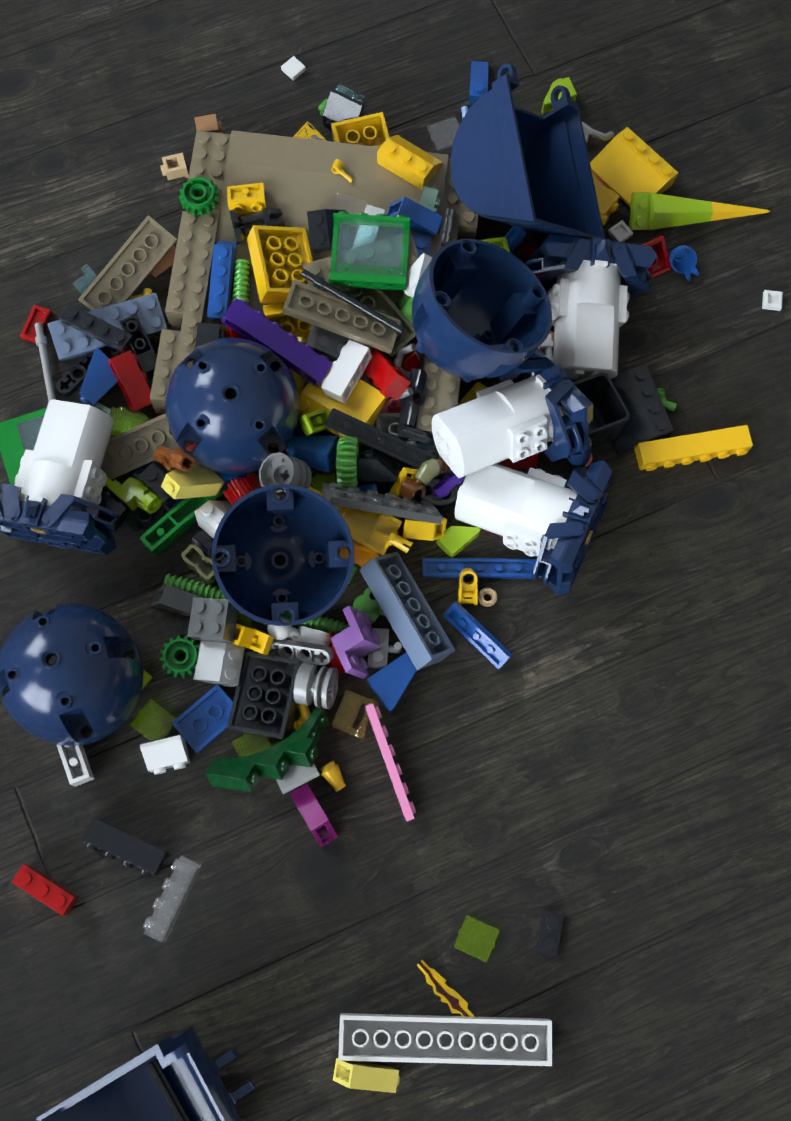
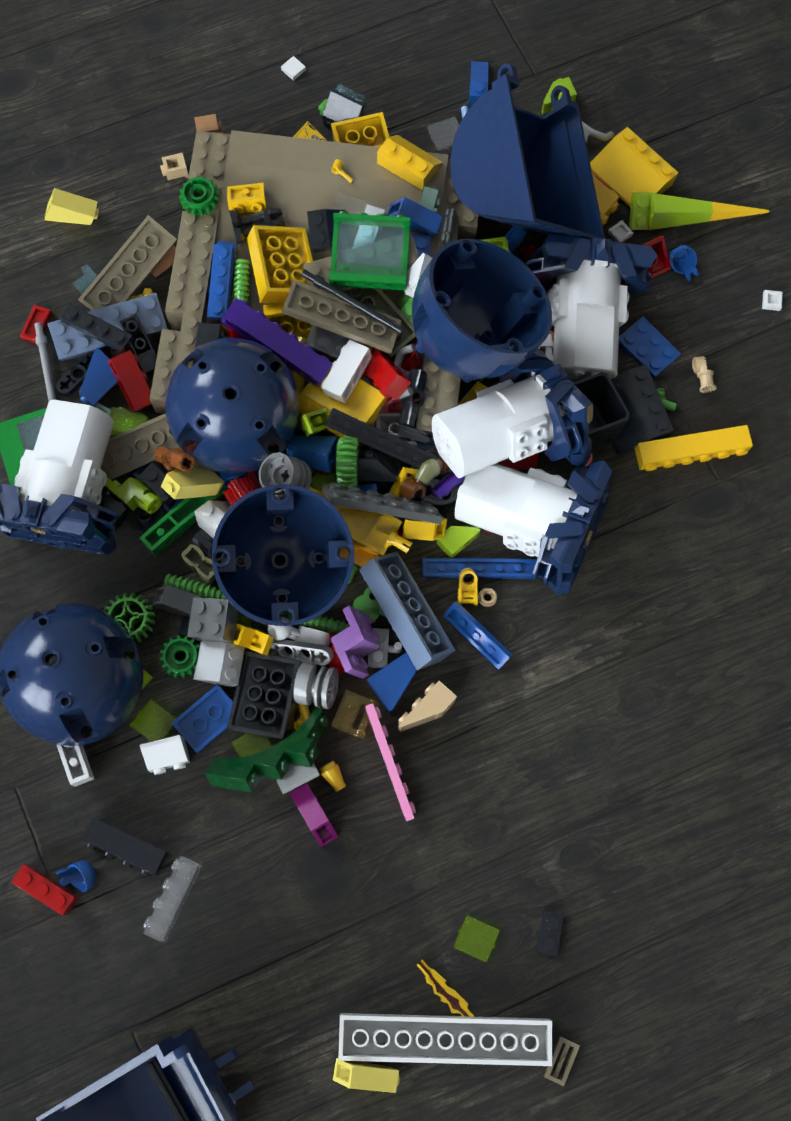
(71, 208): none -> light yellow slope
(79, 874): none -> blue piece
(146, 616): none -> bright green gear
(431, 707): none -> tan slope
(568, 1043): none -> dark tan tile
(648, 347): none -> blue plate
(705, 376): none -> tan connector

